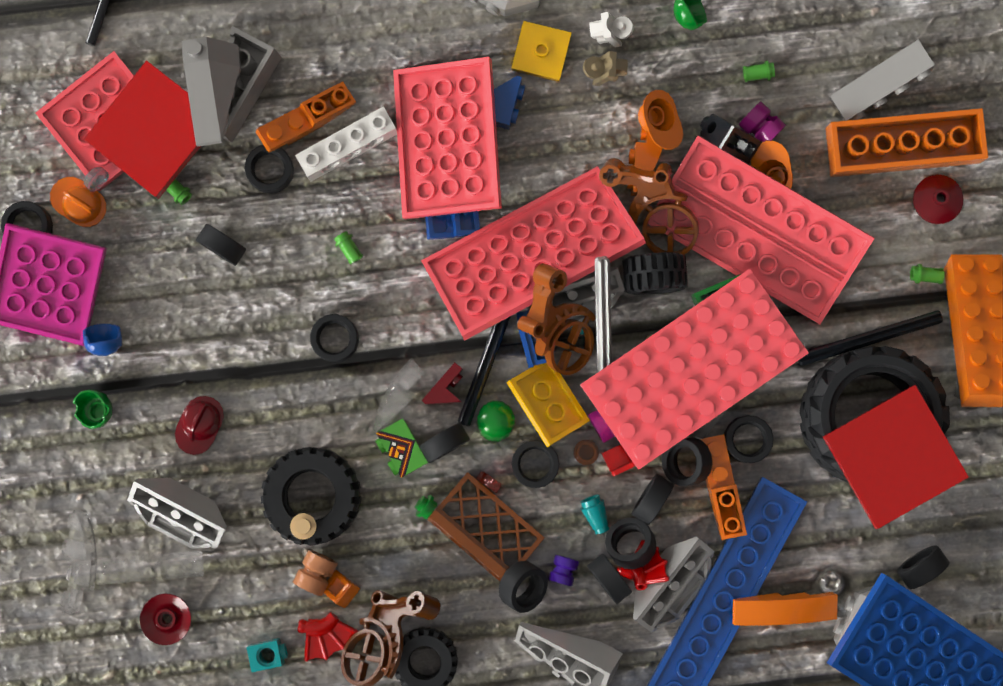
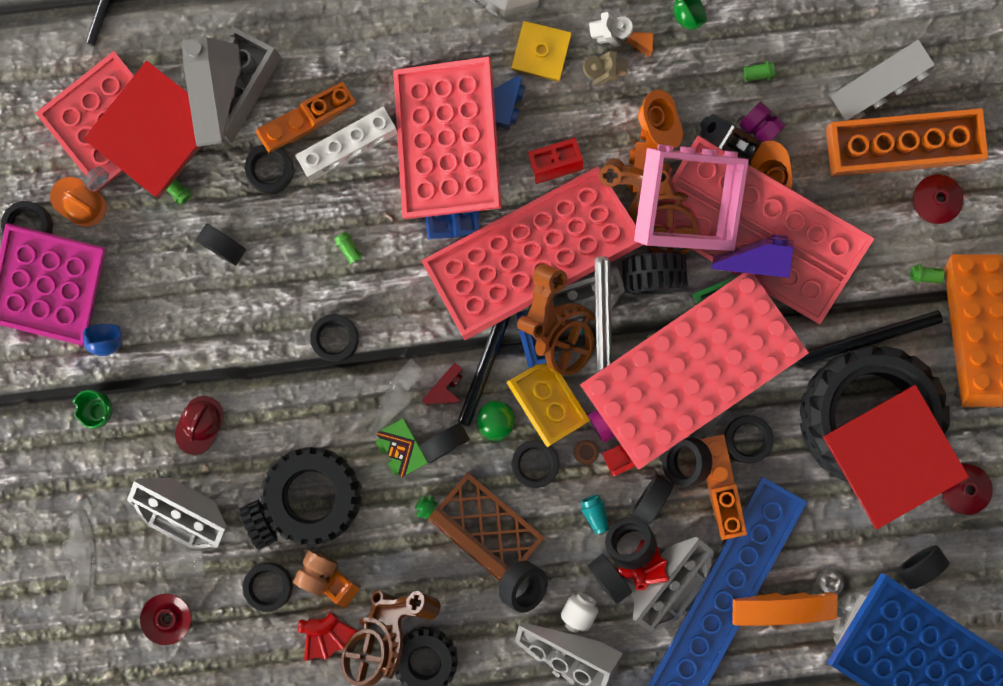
(256, 658): teal brick -> none
(257, 525): none -> black tyre
(263, 606): none -> black tyre
(303, 526): tan plate -> none
(489, 481): clear red tile -> none
(555, 160): none -> red hinge
(563, 571): dark purple wheel -> none
(579, 612): none -> white head
(642, 42): none -> orange slope
(730, 203): none -> bright pink window
(761, 257): none -> dark purple slope
(966, 504): none -> dark red dish

